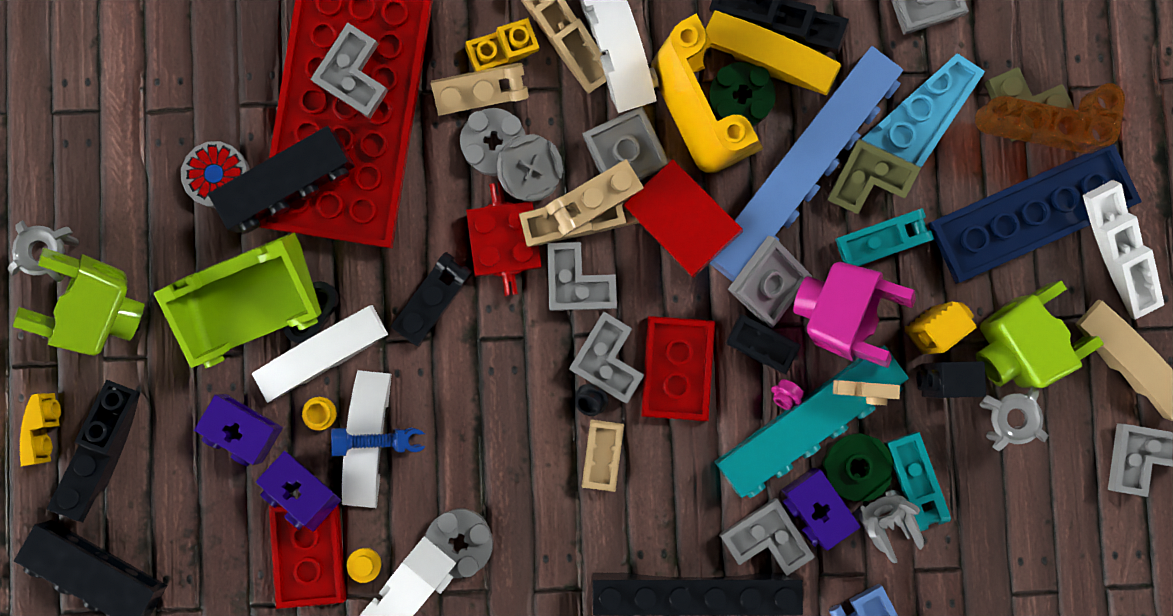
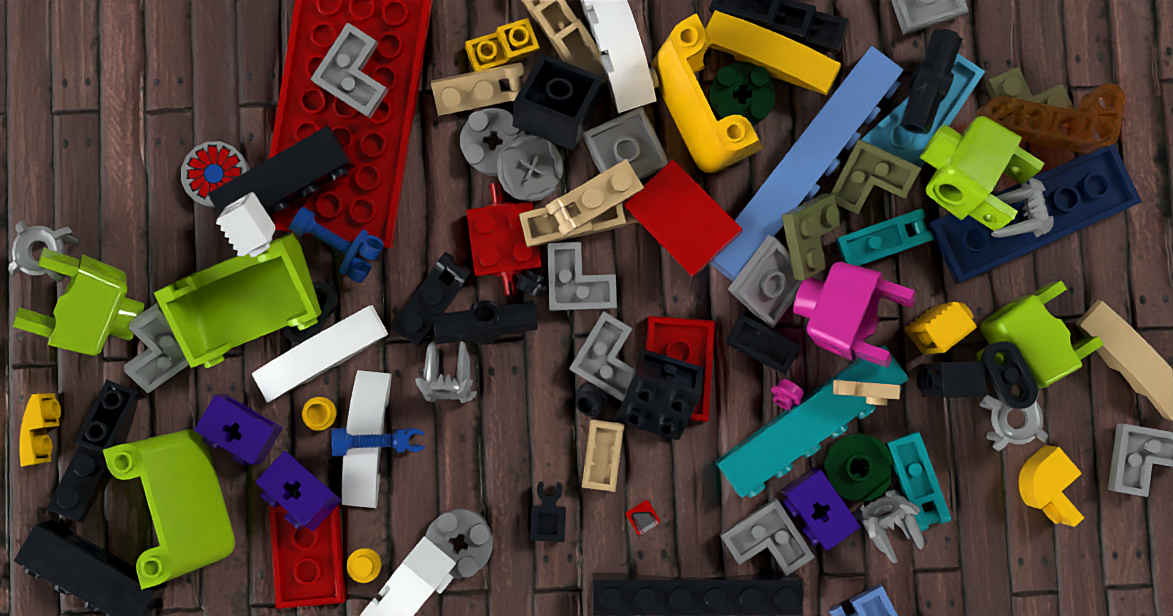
(164, 354): none -> light grey plate
(182, 502): none -> lime windscreen
(247, 225): none -> white brick
(367, 245): none -> blue bar
(437, 386): none -> light grey piece
(484, 322): none -> black piece
(531, 283): none -> black plate
(548, 519): none -> black plate
(557, 101): none -> black brick
(642, 517): none -> sticker
(661, 394): none -> black bracket
(803, 232): none -> olive plate
(931, 81): none -> black piece
(971, 166): none -> lime piece
(1011, 372): none -> black plate
(1034, 202): none -> light grey piece
(1043, 481): none -> yellow brick
(1122, 248): white slope -> none

